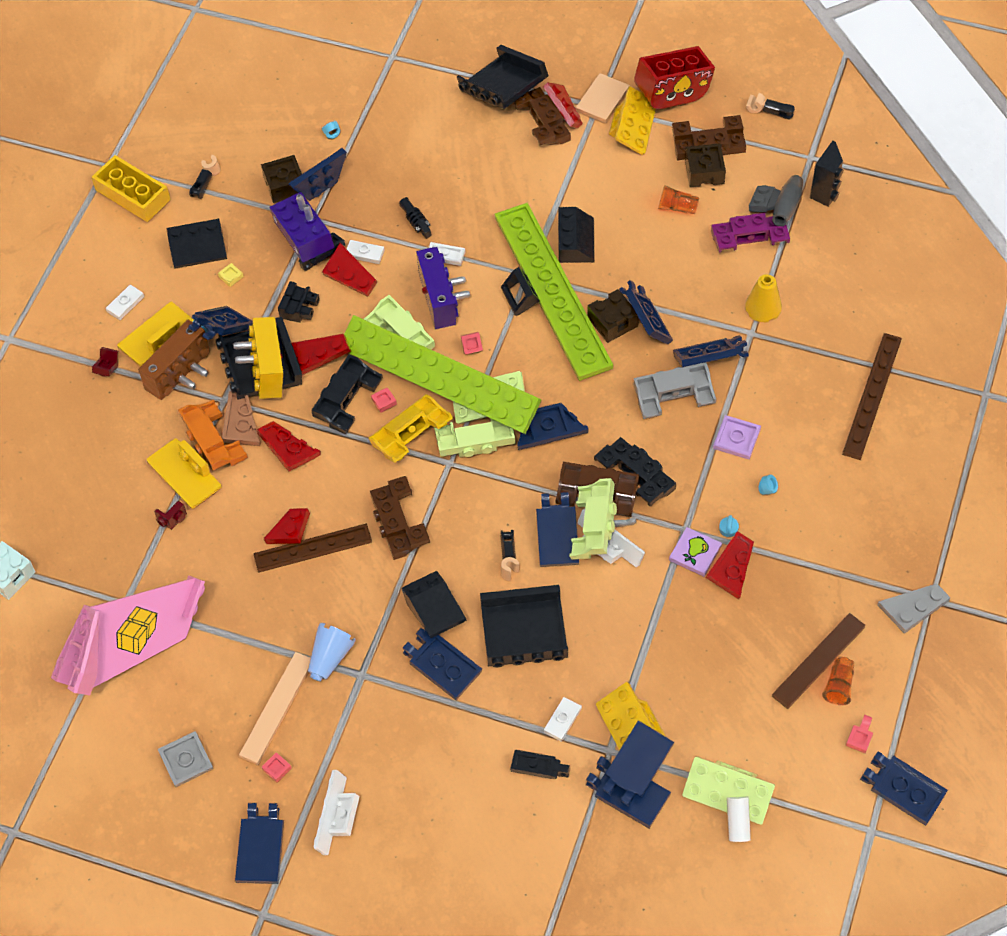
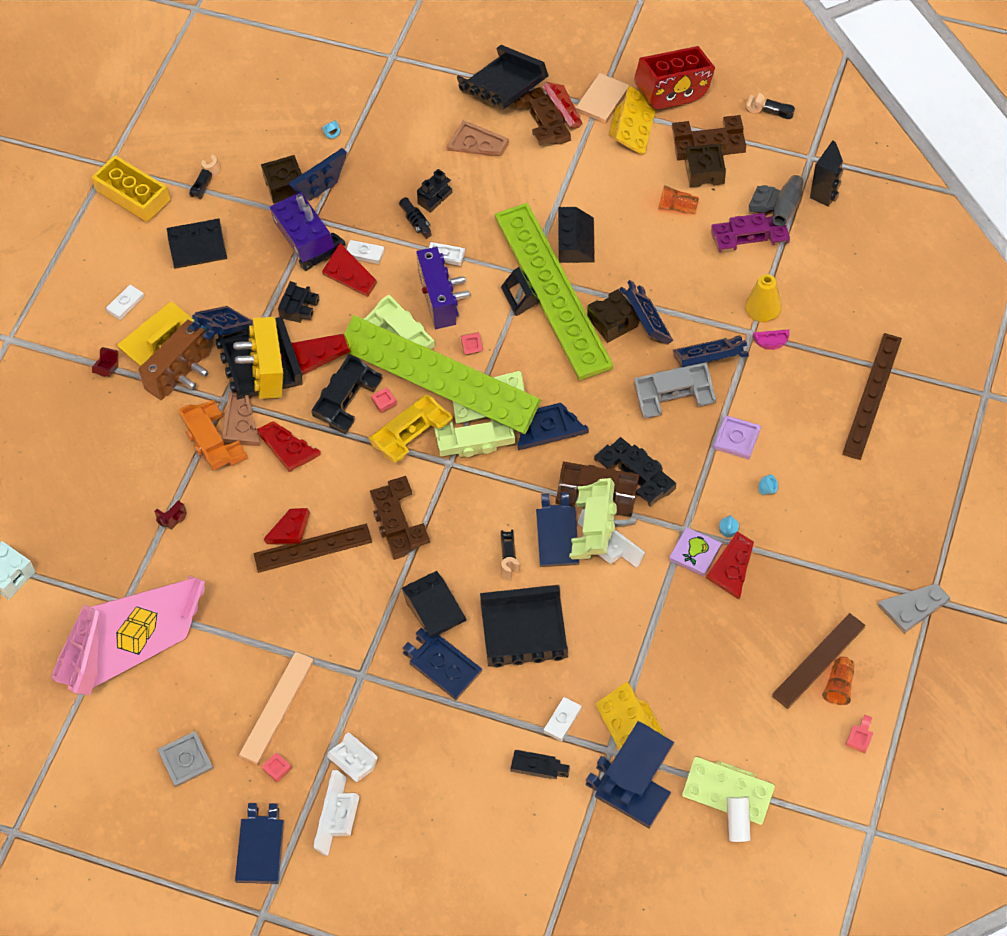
(184, 472): yellow bracket -> none
(230, 275): light yellow tile -> none
(328, 651): light blue cone -> none
(353, 757): none -> white bracket
(434, 191): none -> black hips
(478, 140): none -> nougat wing
(771, 339): none -> dark pink tile
(905, 787): dark blue tile -> none

